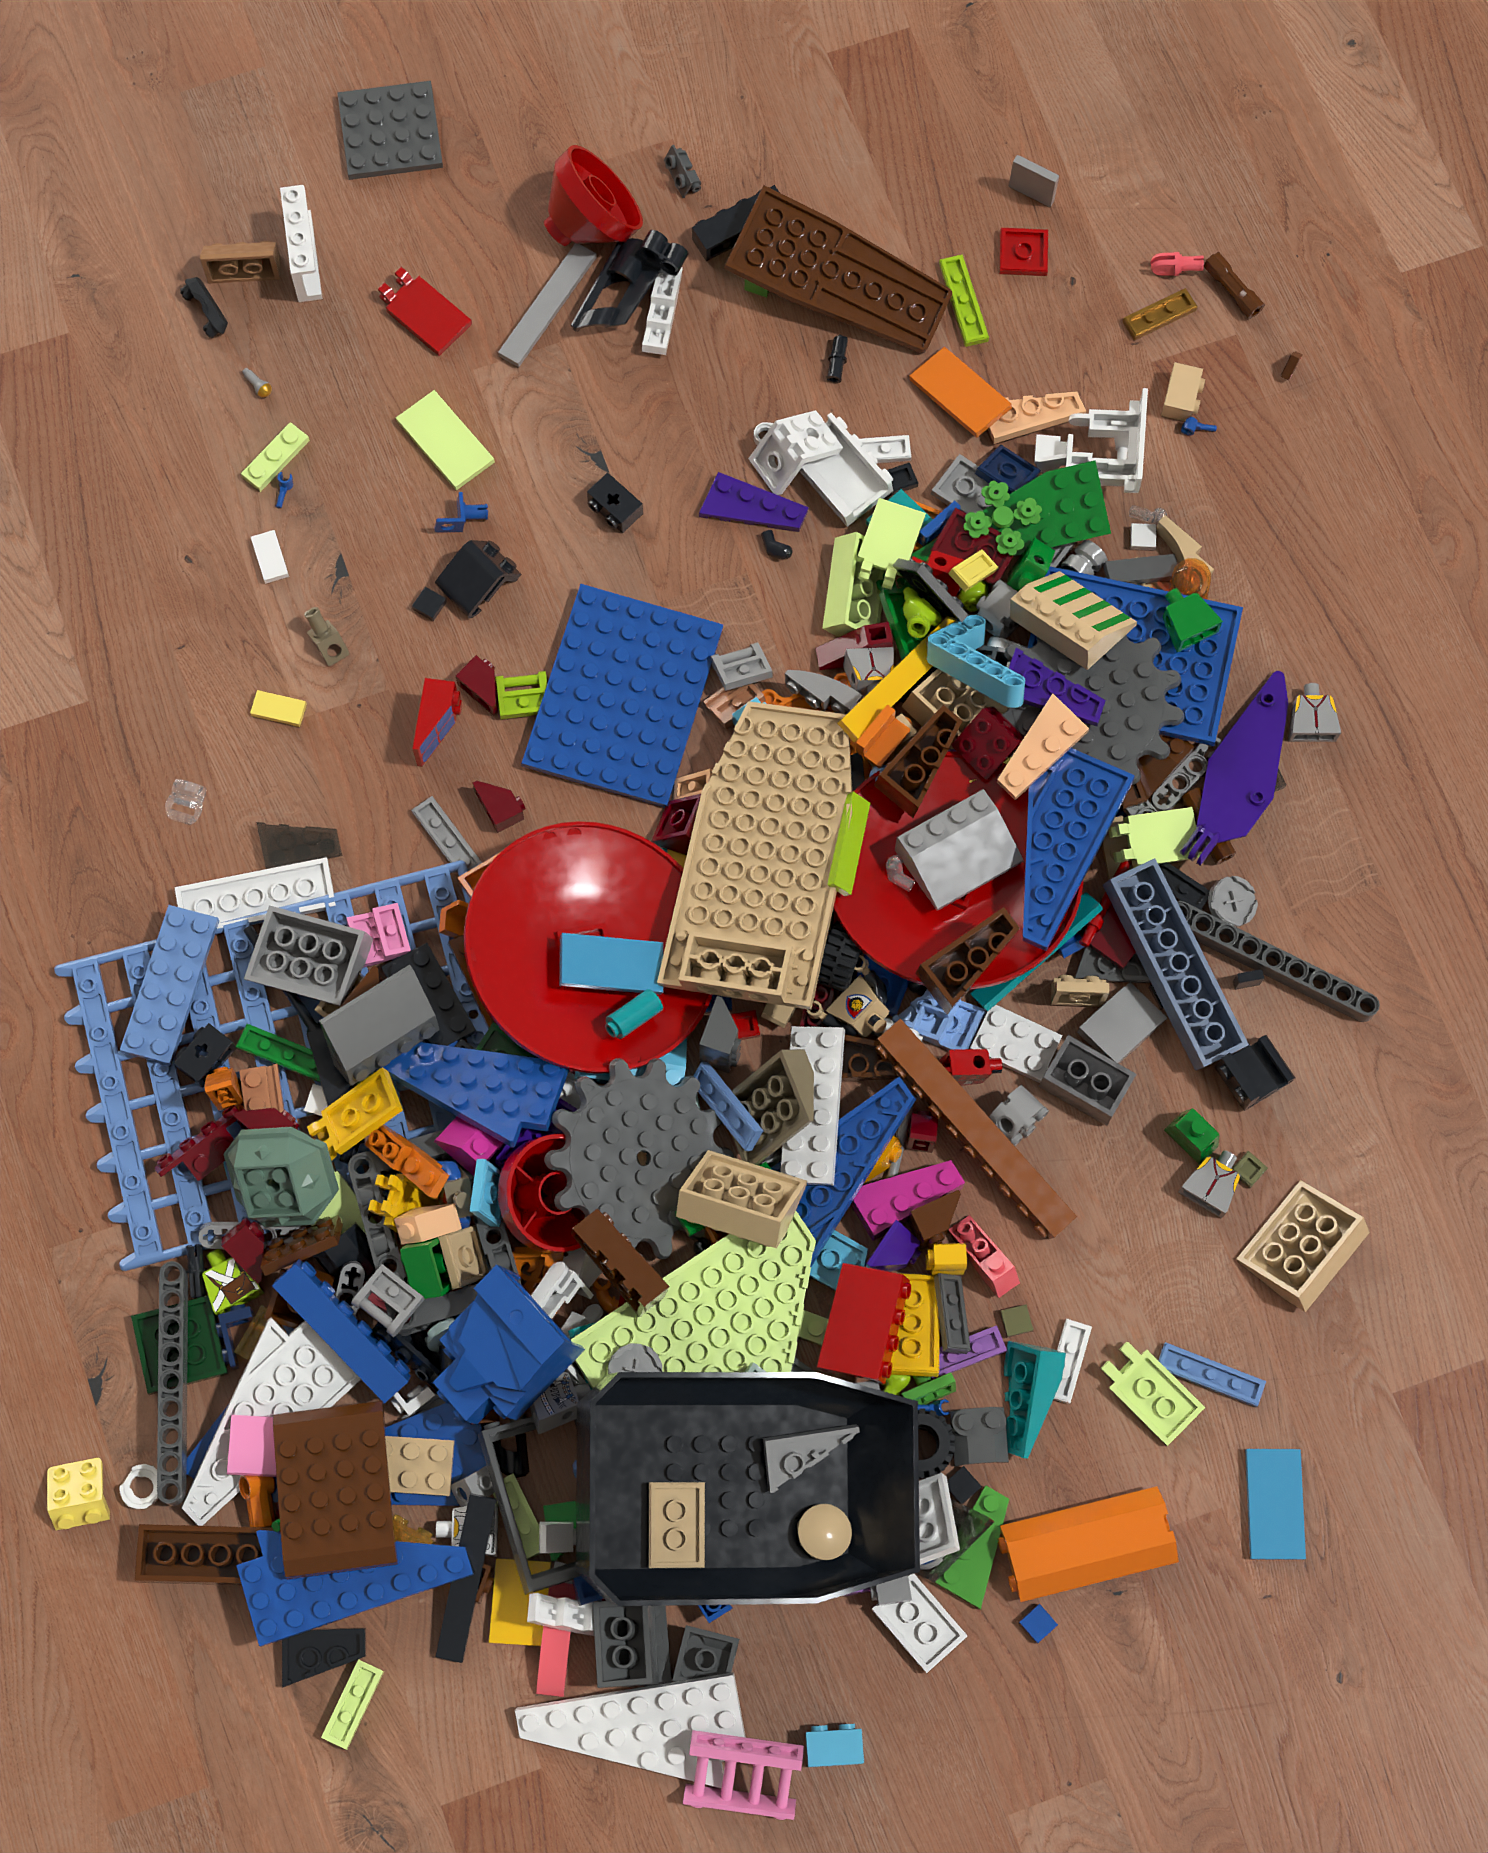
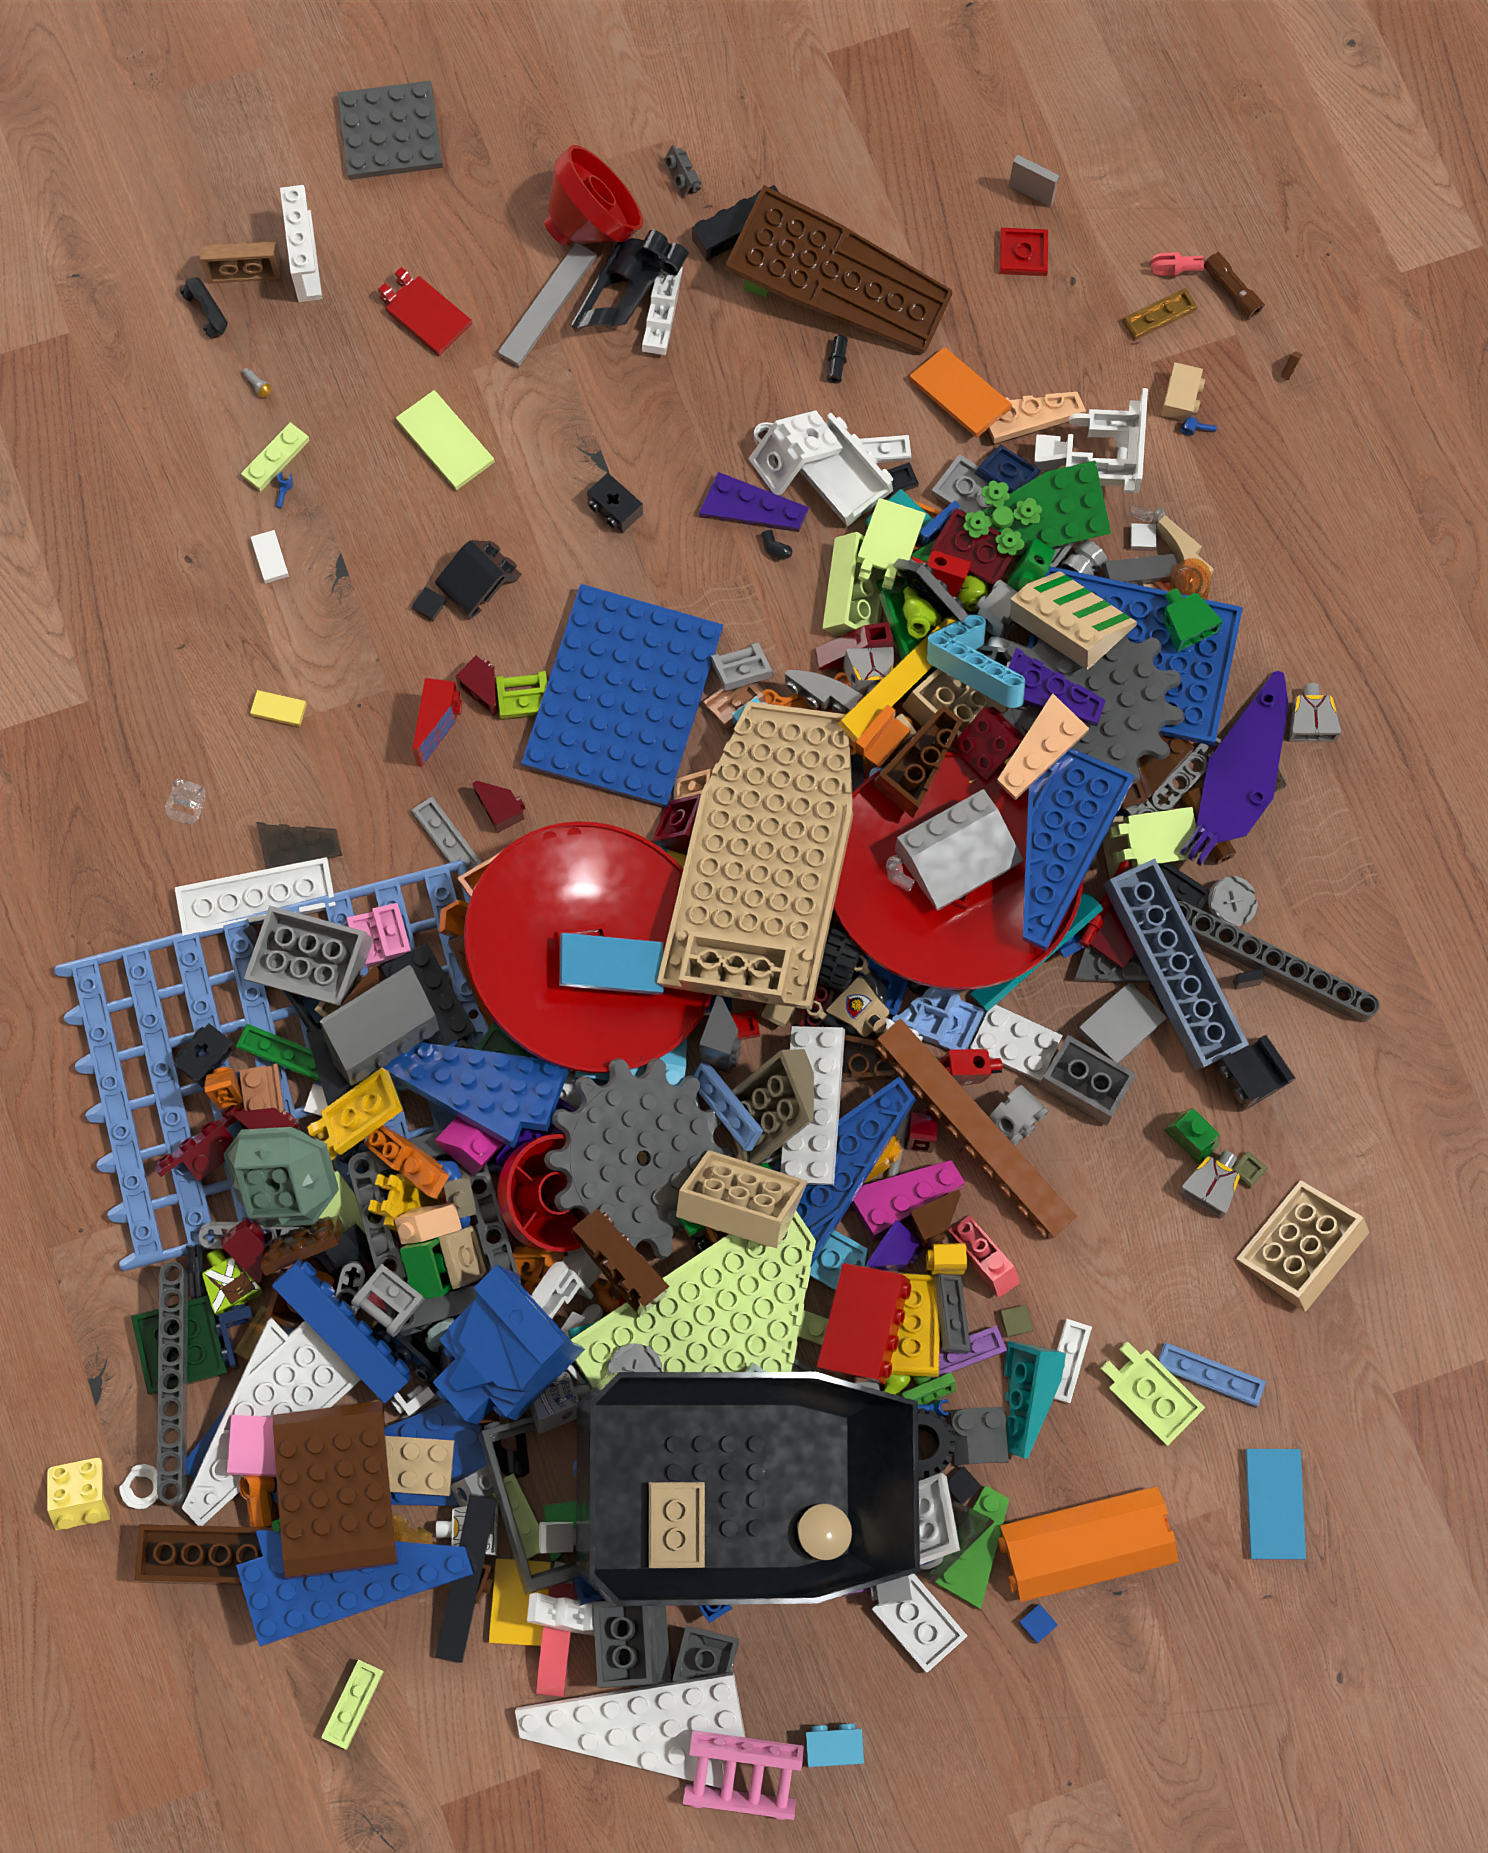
(169, 985): medium blue plate -> none
(320, 1651): black wing -> none
(324, 635): dark tan bracket -> none
(464, 513): blue bracket -> none
(485, 1193): medium azure tile -> none
(633, 1014): teal brick -> none
(792, 1453): light grey wing -> none
(849, 844): lime tile -> none
(962, 962): reddish brown wedge -> none
(964, 300): lime tile -> none
(973, 570): light yellow tile -> none
(1079, 992): tan plate -> none

